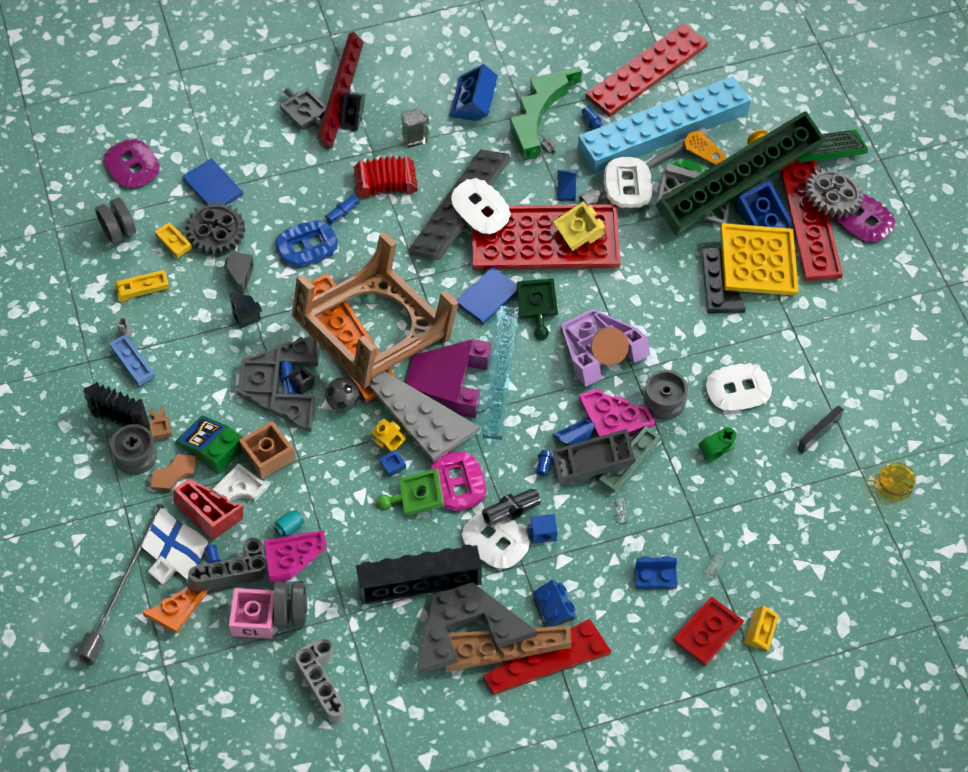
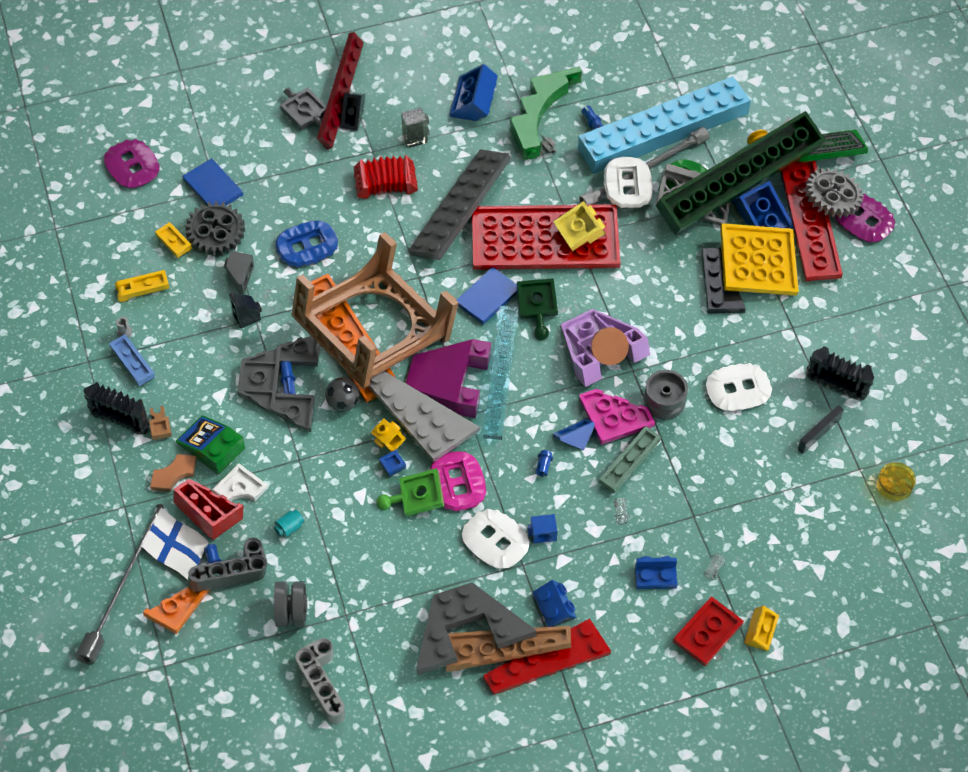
(115, 220): dark grey wheel -> none
(133, 449): dark grey wheel -> none
(162, 570): white tile -> none
(252, 613): bright pink brick -> none
(267, 450): nougat brick -> none
(292, 553): dark pink plate -> none
(301, 380): black slope -> none
(342, 209): blue pin -> none
(418, 574): black brick -> none
(472, 213): white piece -> none
(511, 507): black piece -> none
(566, 185): blue slope -> none
(593, 457): dark grey slope -> none
(646, 70): plate -> none
(707, 152): light orange piece -> none
(718, 443): green piece -> none
(840, 374): none -> black piece

